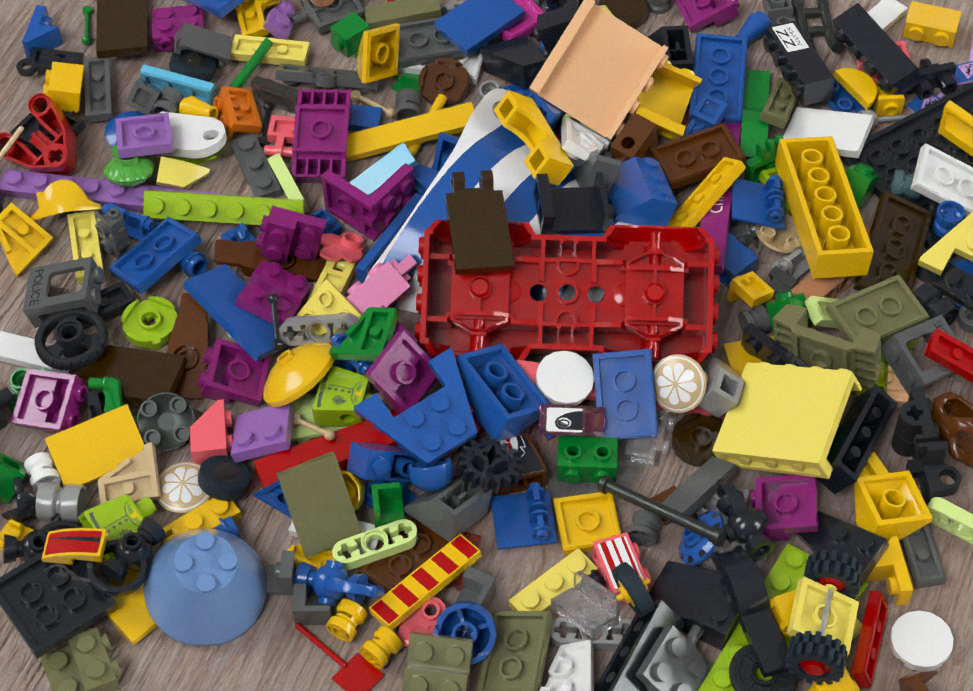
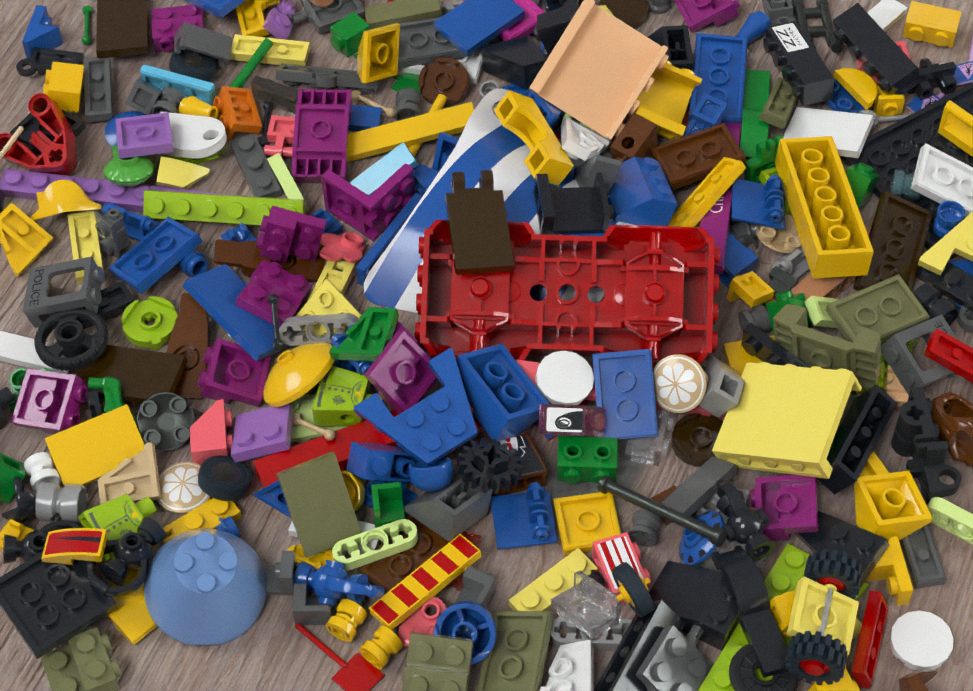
(384, 286): bright pink hinge -> none

